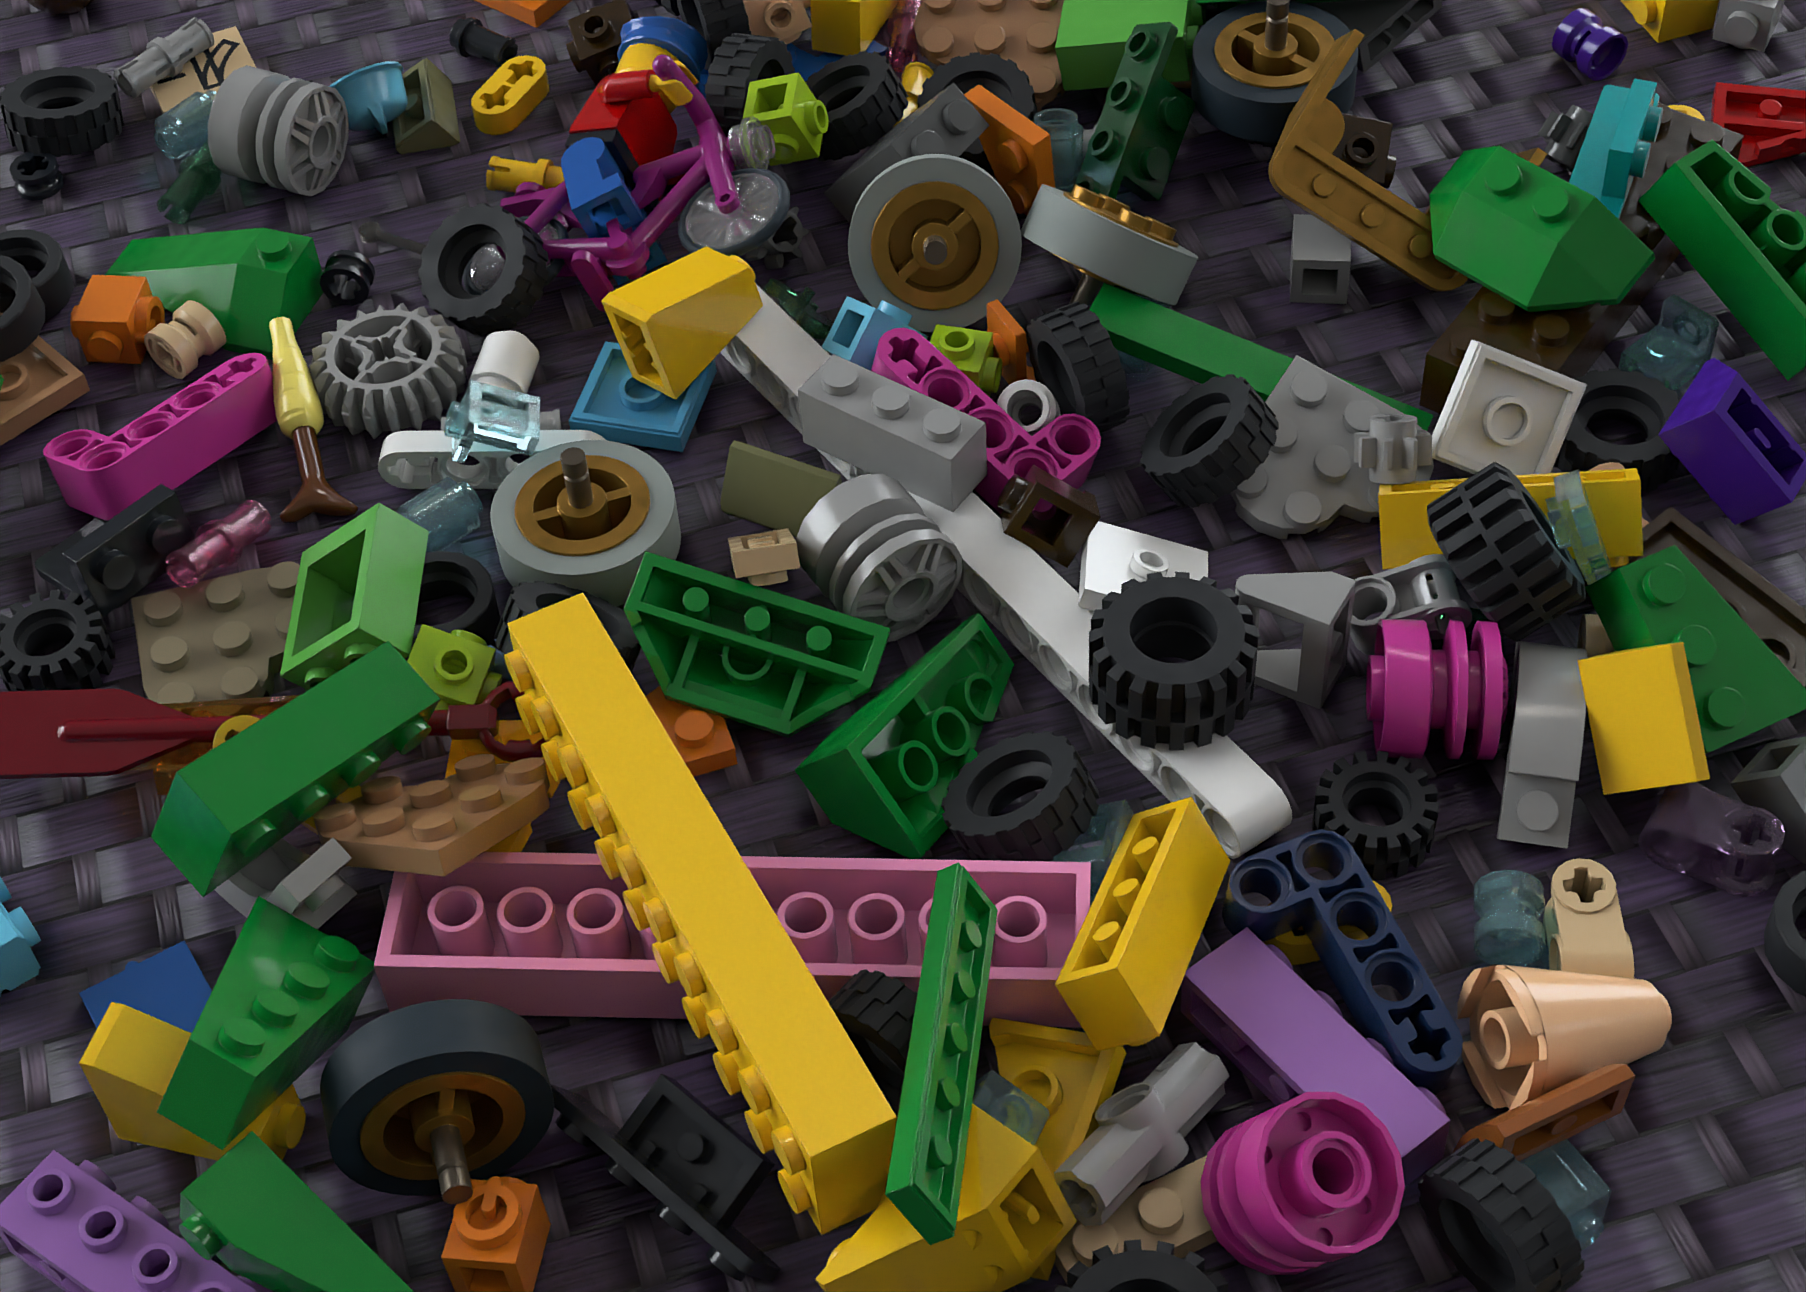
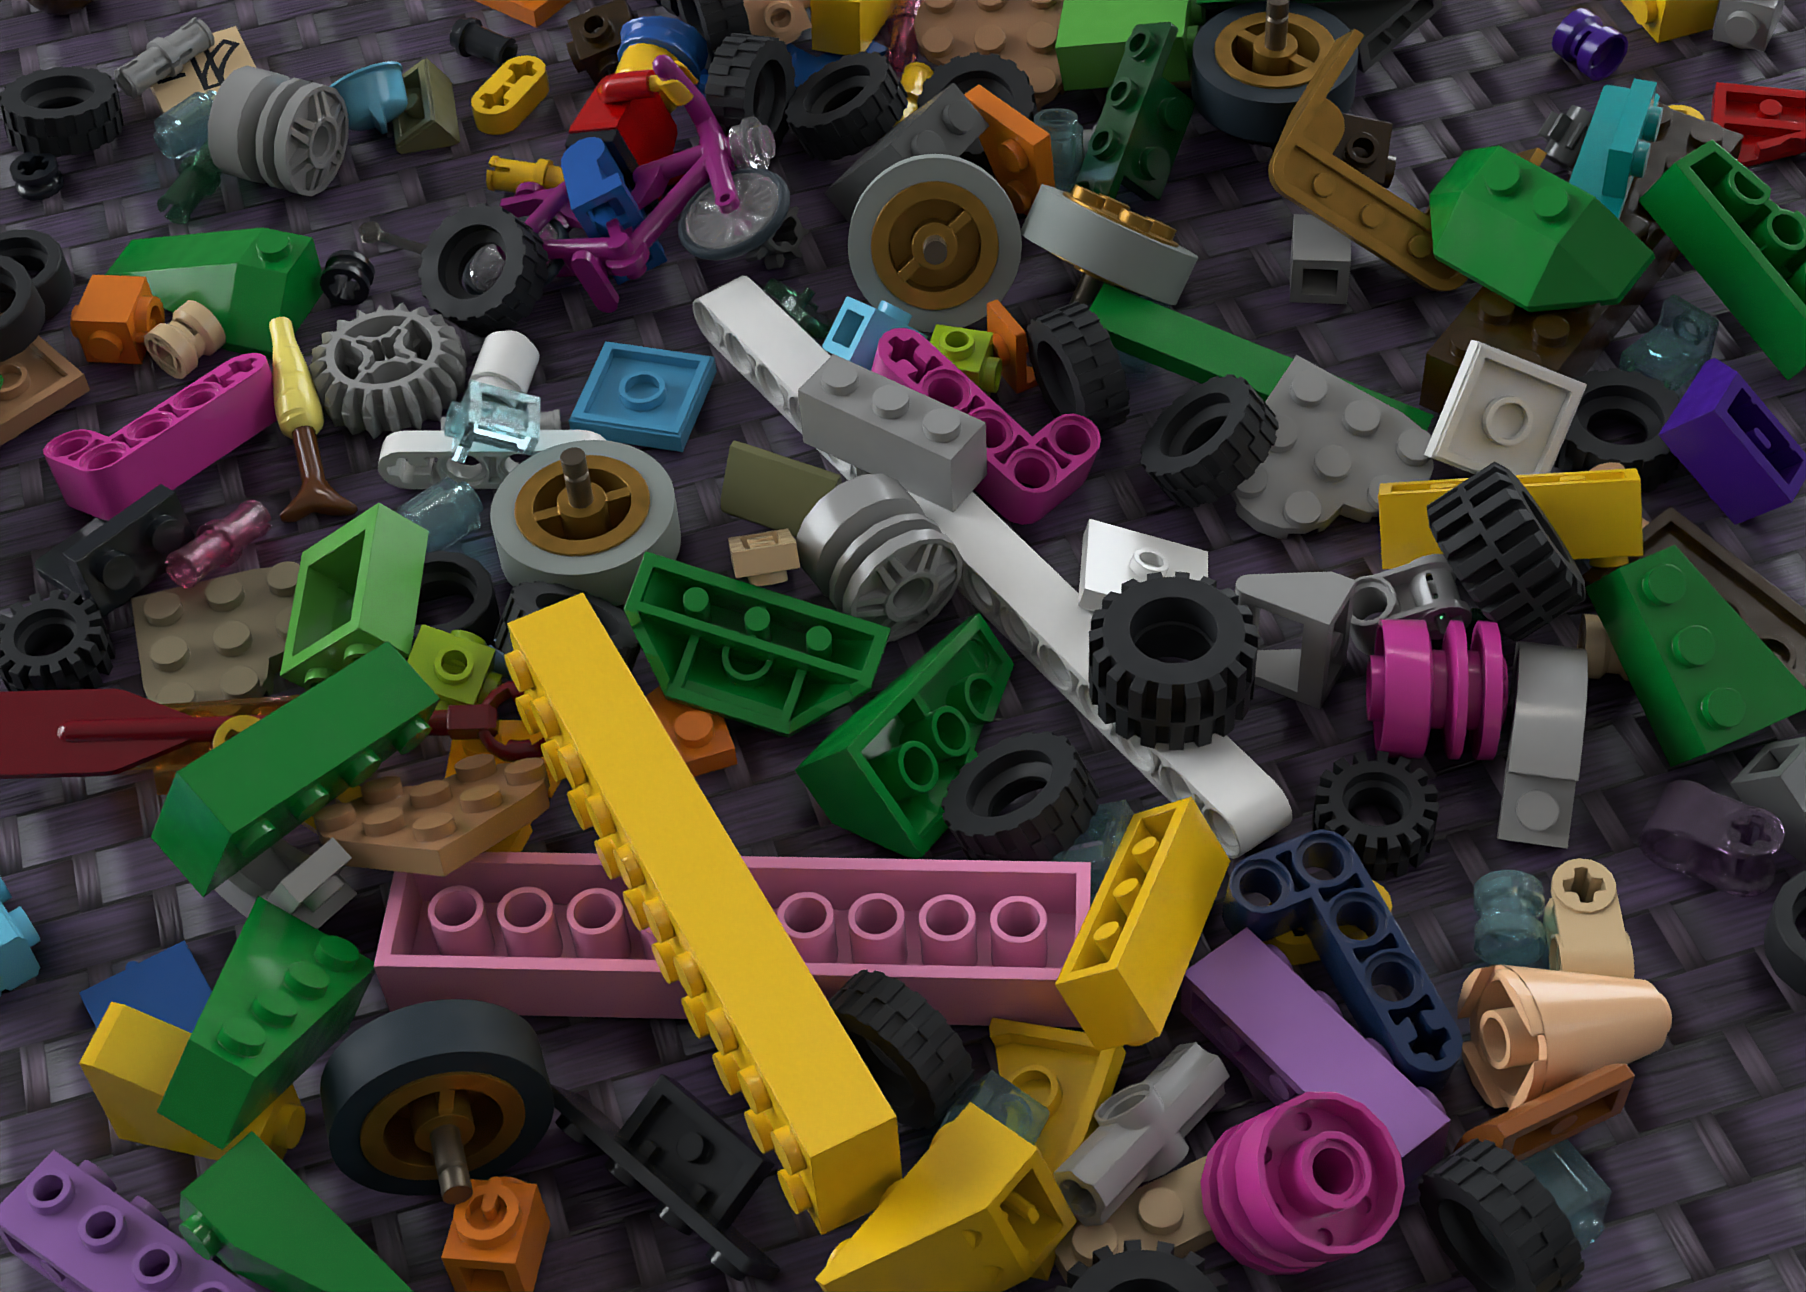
(682, 317): yellow slope -> none
(791, 114): lime brick -> none
(943, 1057): green tile -> none
(1026, 393): white brick -> none
(1057, 531): dark brown brick -> none
(1392, 448): light grey gear -> none
(1576, 526): clear light blue wing -> none
(1643, 718): yellow slope -> none

